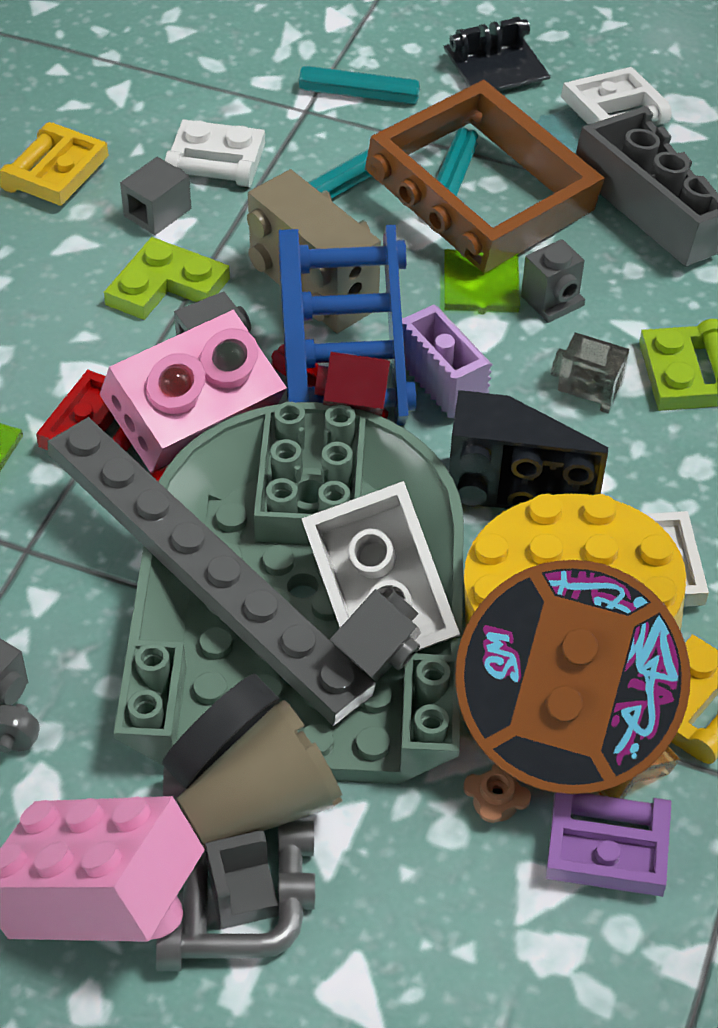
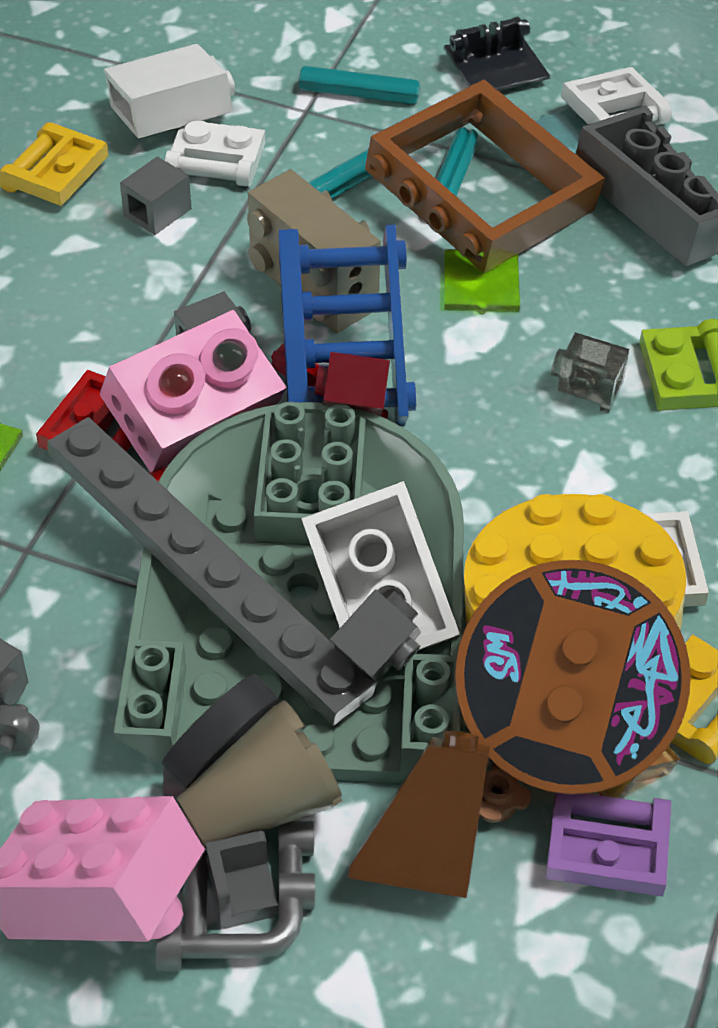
(160, 270): lime plate -> none
(169, 90): none -> white brick
(431, 822): none -> reddish brown slope
(443, 358): lavender brick -> none
(514, 453): black slope -> none
(553, 280): dark grey brick -> none

